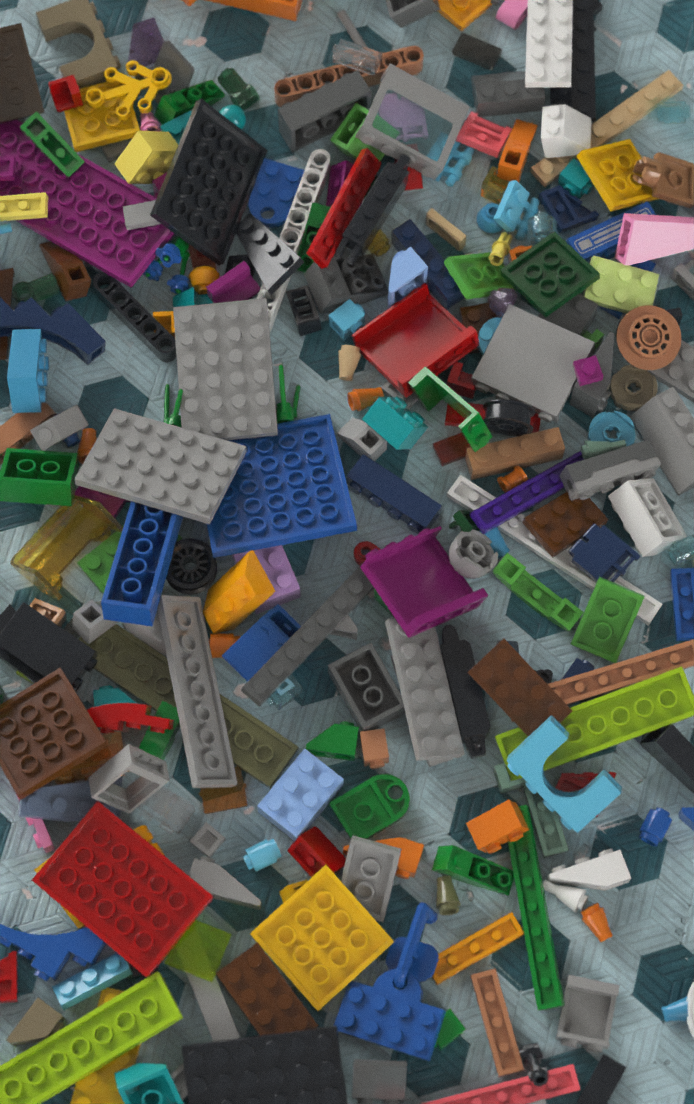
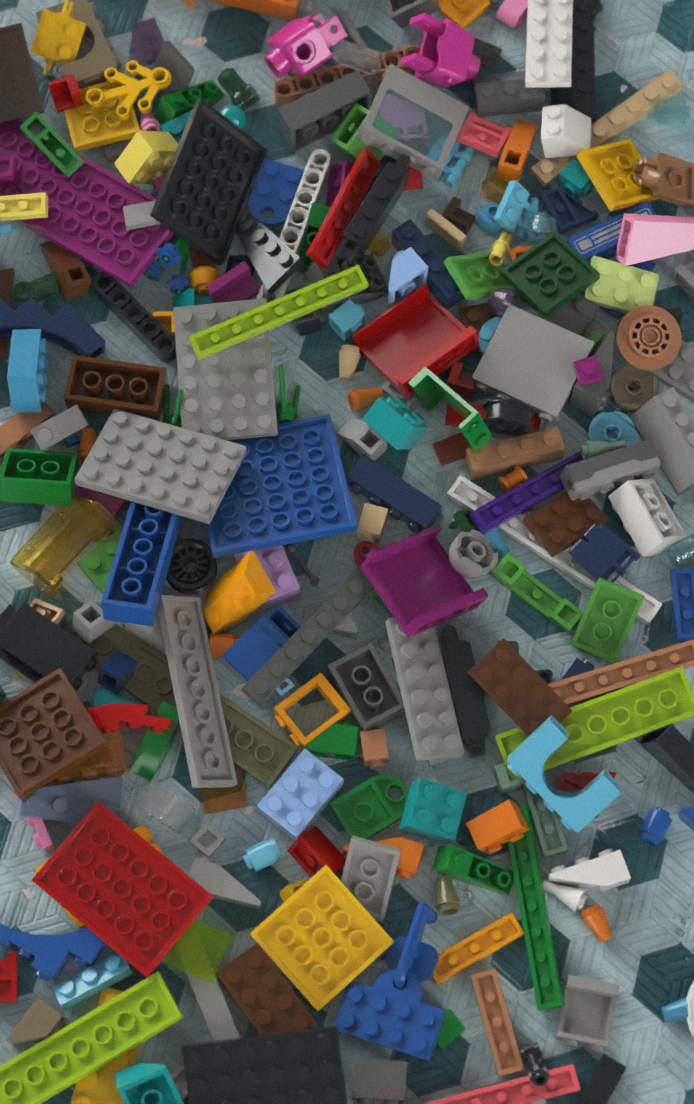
(58, 37): none -> yellow plate
(109, 384): none -> reddish brown brick
(117, 671): none -> dark blue brick
(150, 768): light grey window -> none
(278, 312): none -> lime plate
(302, 46): none -> dark pink piece
(314, 580): none -> dark grey hinge
(330, 695): none -> light orange window
(372, 523): none -> tan brick
(433, 811): none -> teal brick
(444, 52): none -> dark pink piece
(458, 217): none -> dark brown panel

